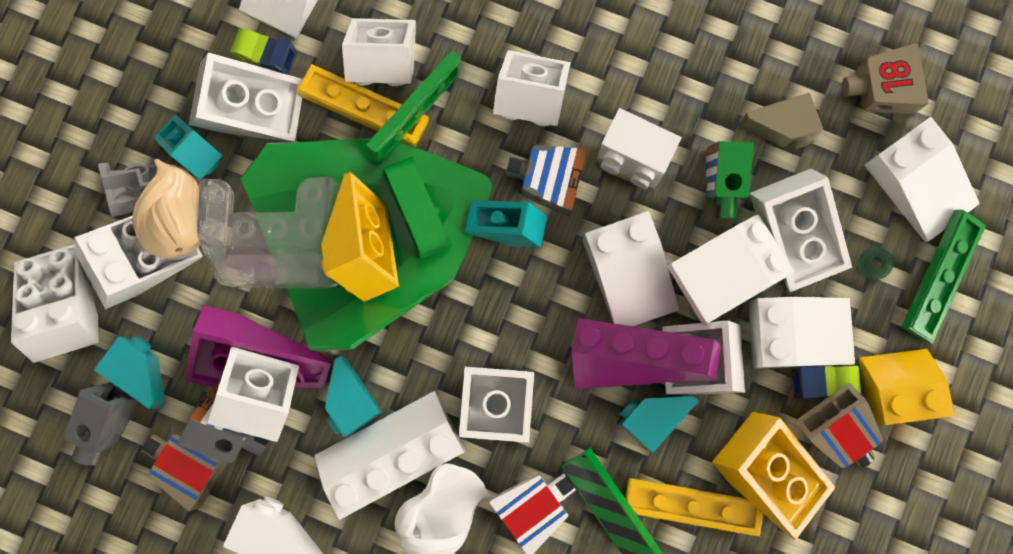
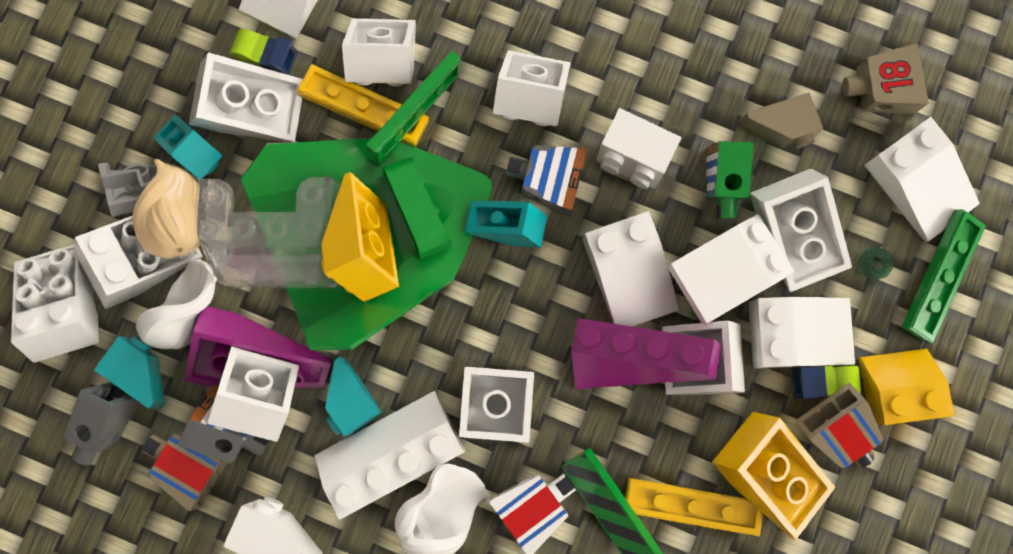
(174, 321): none -> white piece
(654, 418): teal slope -> none

